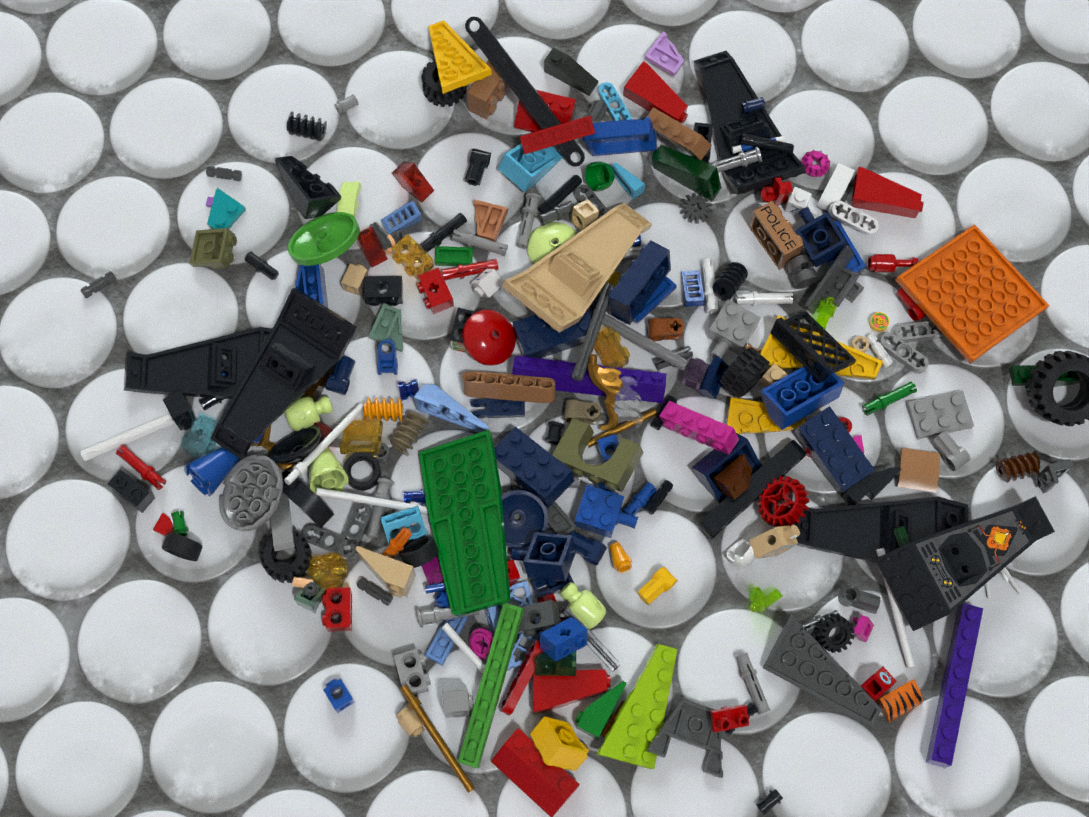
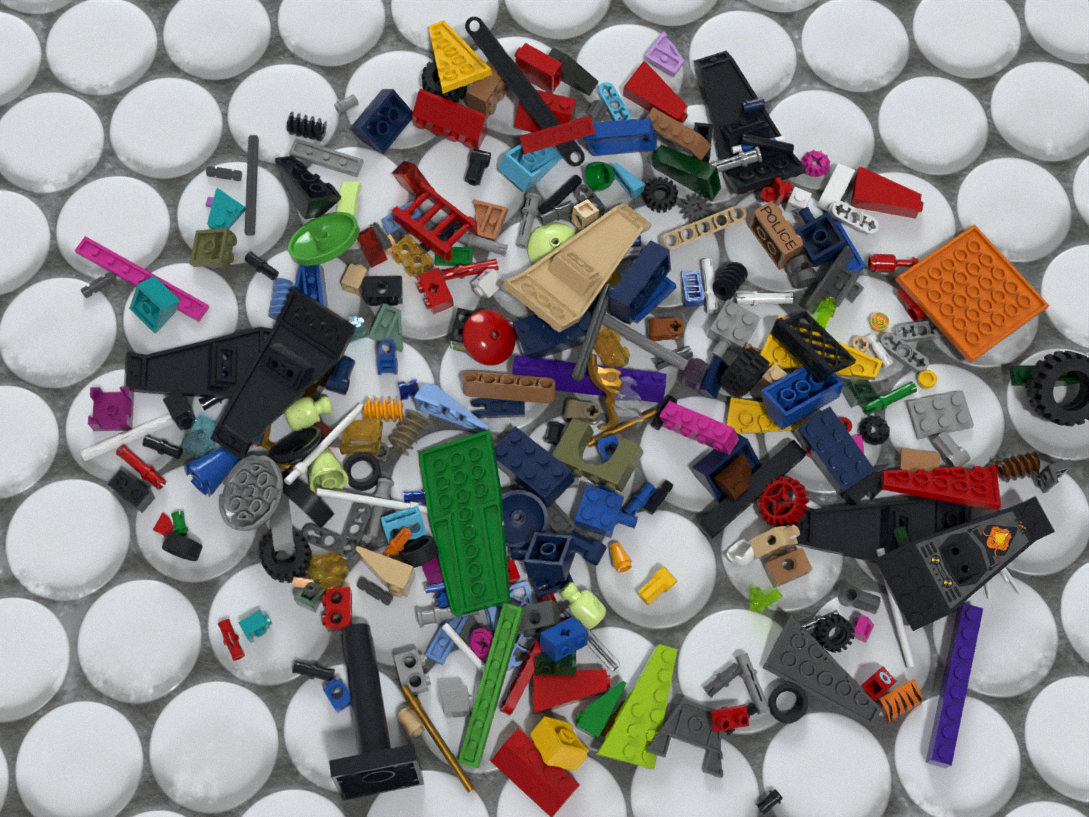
(111, 410): none -> magenta panel
(135, 274): none -> dark pink tile
(153, 303): none -> teal slope
(162, 447): none -> black pin
(226, 627): none -> red pin
(251, 185): none -> dark grey axle
(255, 625): none -> teal brick
(279, 296): none -> medium blue piece
(313, 671): none -> black pin
(326, 157): none -> light grey tile
(359, 323): none -> clear light blue tile
(377, 765): none -> black piece
(382, 120): none -> dark blue slope
(430, 238): none -> red fence
(449, 119): none -> red slope
(539, 68): none -> red brick
(663, 185): none -> black tyre
(711, 227): none -> tan beam
(722, 679): none -> dark grey pin
(779, 575): none -> medium nougat brick
(791, 688): none -> black tyre
(858, 392): none -> clear green slope
(874, 438): none -> black gear
(926, 379): none -> yellow tile
(951, 484): none -> red wing

